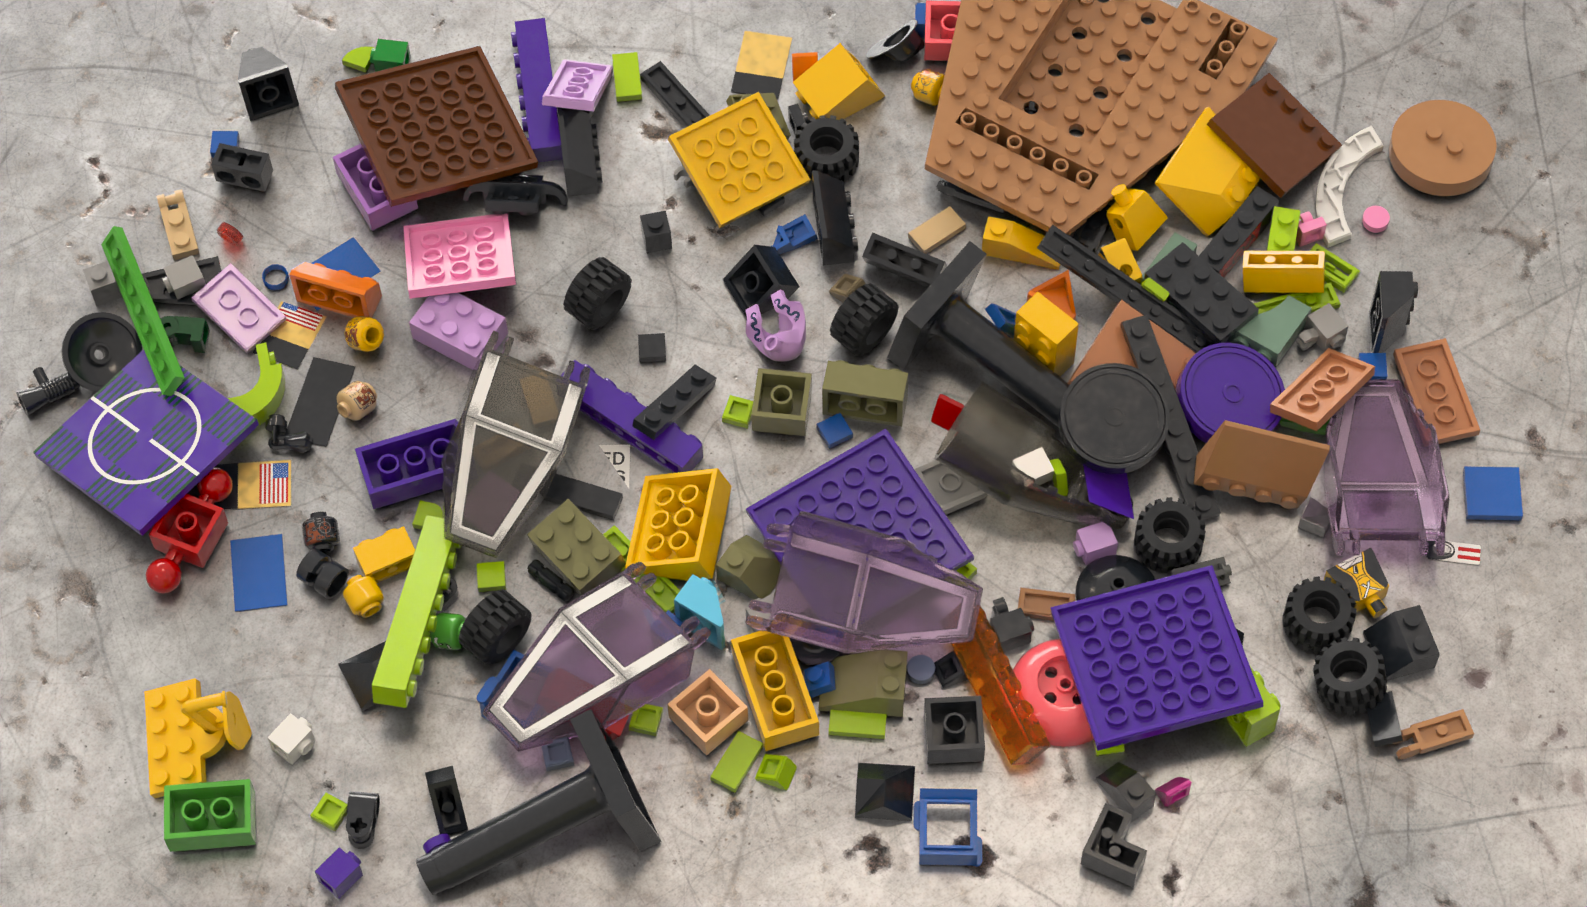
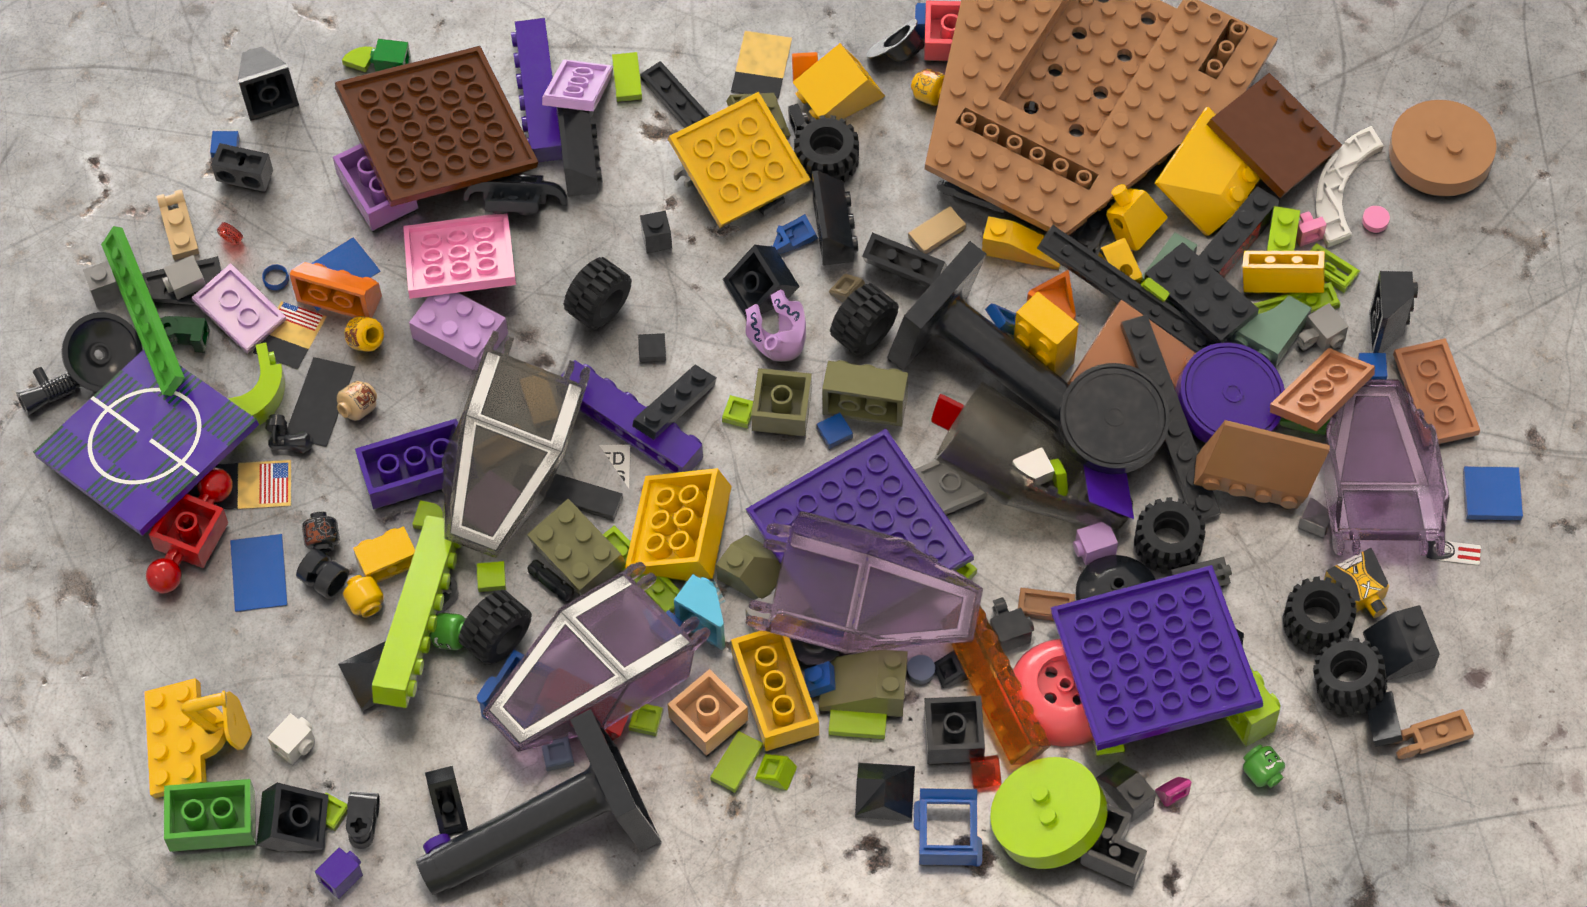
(292, 819): none -> black slope
(985, 771): none -> clear red plate
(1048, 812): none -> lime brick
(1263, 766): none -> bright green head

